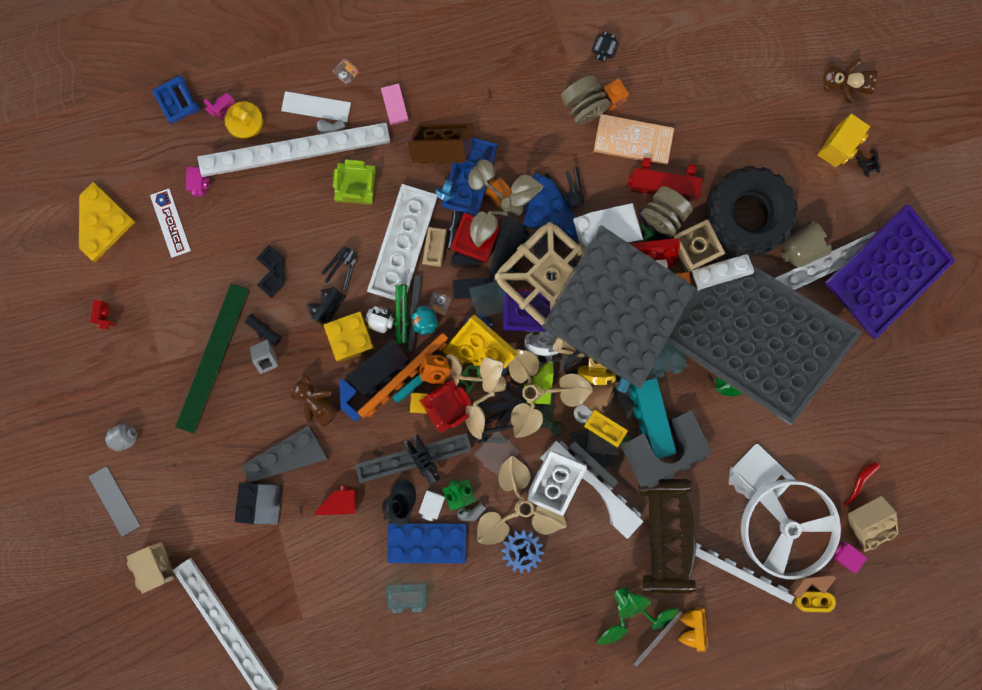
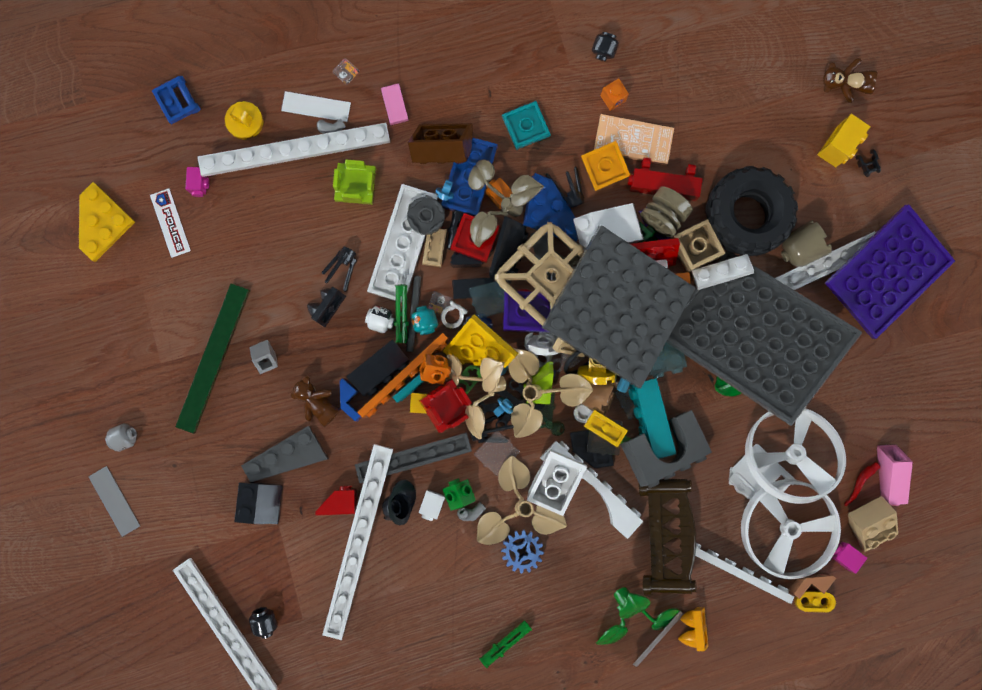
(99, 314): red bracket -> none
(150, 567): tan brick -> none
(221, 106): dark pink bracket -> none
(263, 330): black pin -> none
(263, 622): none -> black head
(275, 279): black tile -> none
(349, 337): yellow brick -> none
(357, 542): none -> white plate
(406, 597): clear light blue window -> none
(422, 459): black hinge -> none
(425, 215): none -> dark grey tile
(427, 543): blue plate -> none
(462, 311): none -> white piece
(487, 659): none -> green pin
(504, 406): none -> dark azure plate
(526, 125): none -> teal tile
(585, 100): dark tan wheel -> none
(593, 464): dark grey tile -> none
(605, 165): none -> light orange plate
(797, 456): none -> white piece
(894, 474): none -> bright pink slope

